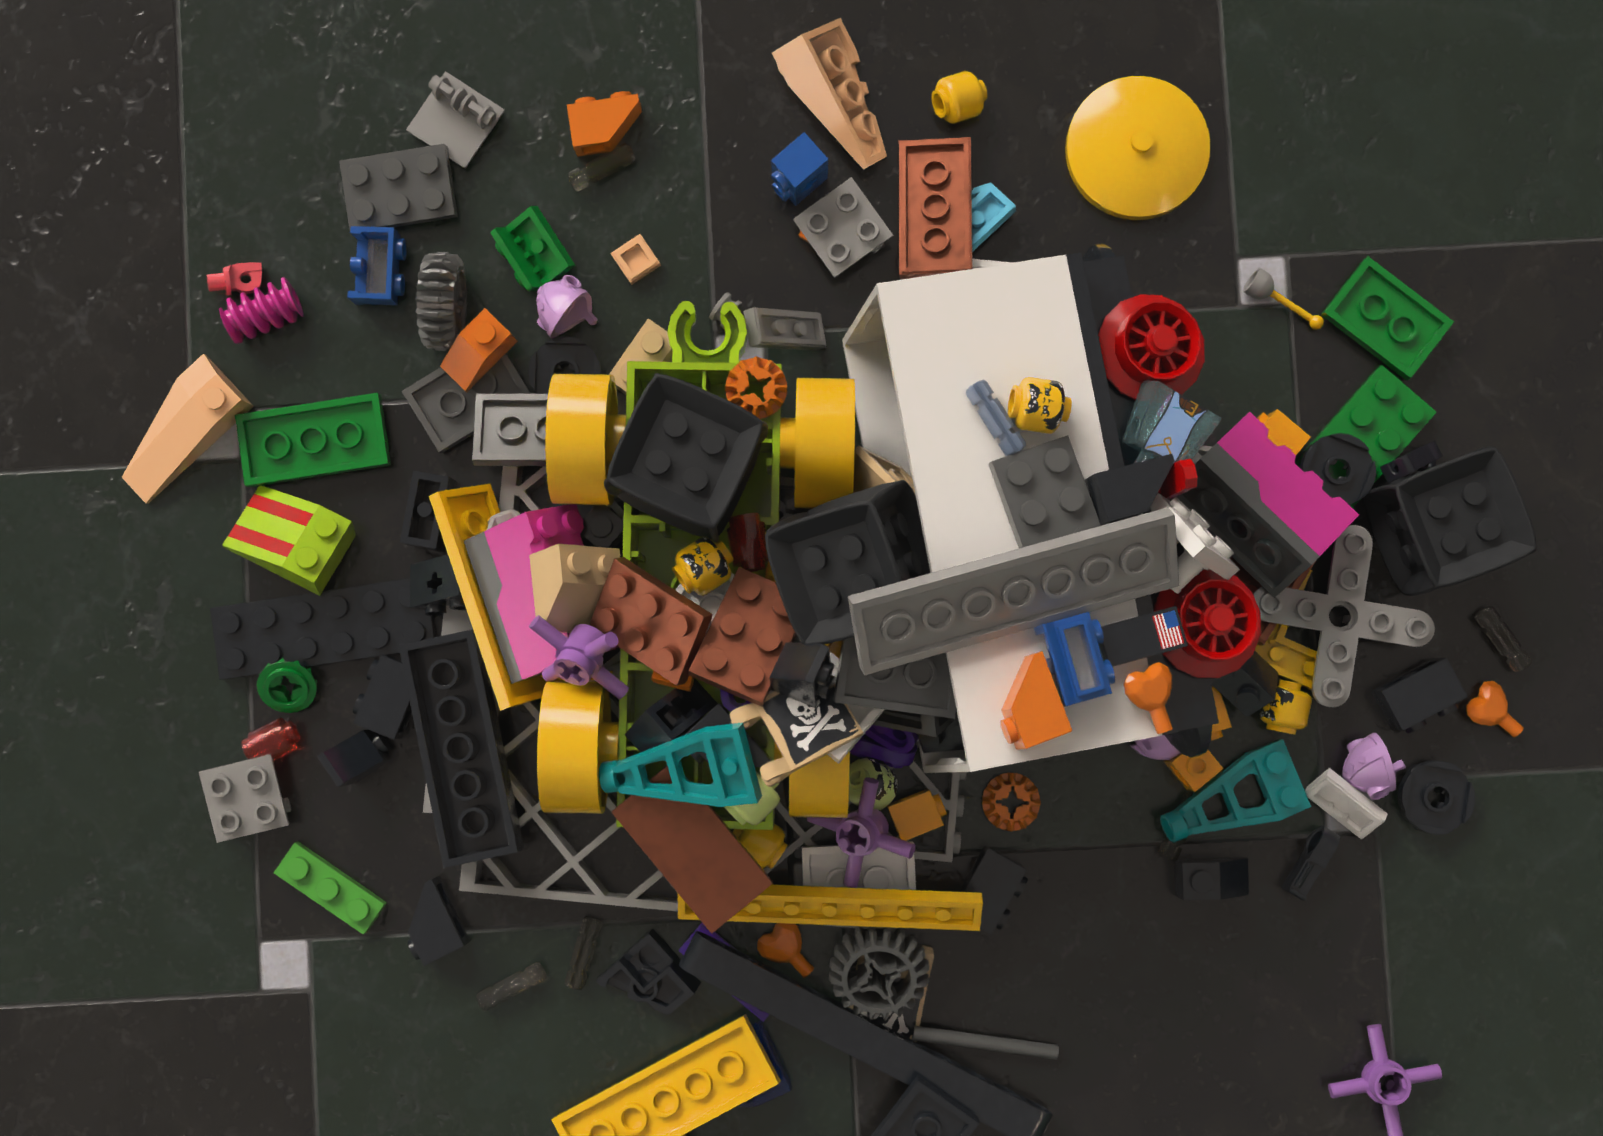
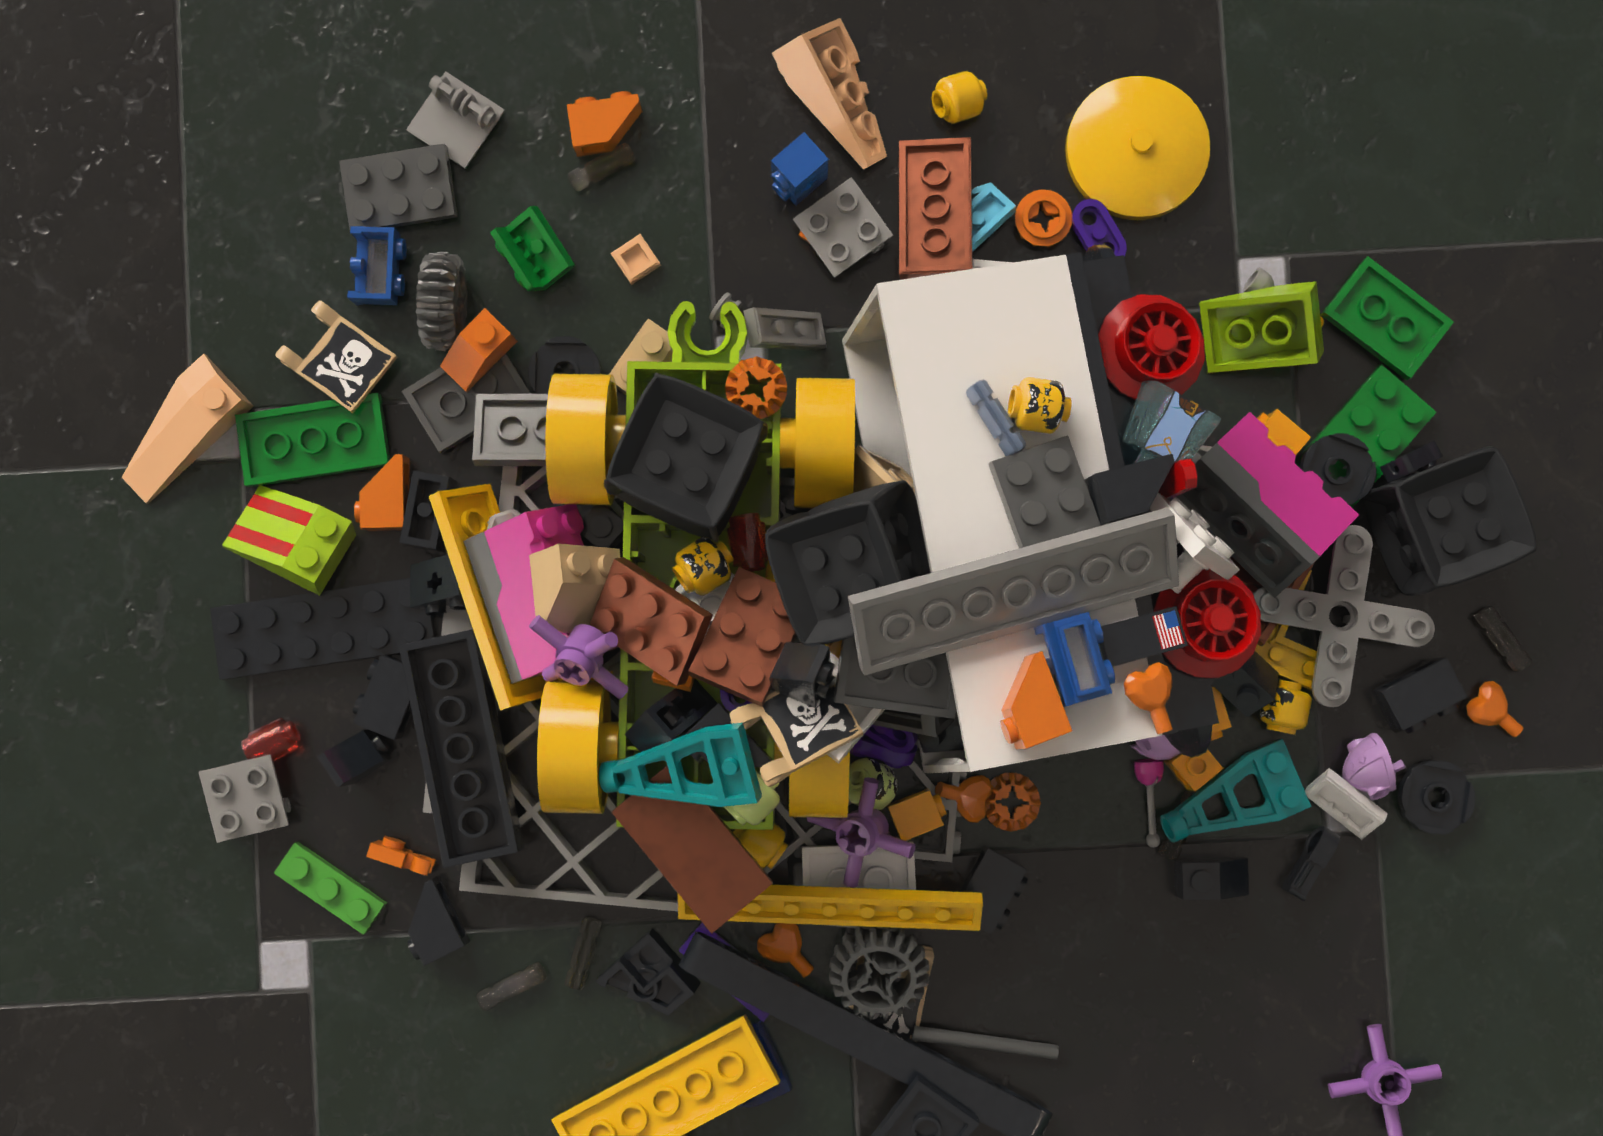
(231, 278): coral piece -> none
(261, 311): dark pink piece -> none
(277, 695): green gear -> none
(343, 362): none -> flag
(385, 497): none -> orange slope
(393, 853): none -> orange plate
(563, 306): lavender helmet -> none
(969, 796): none -> orange rock
(1052, 205): none -> orange gear
(1102, 231): none -> dark purple plate
(1150, 773): none -> hinge
(1263, 328): none -> lime slope

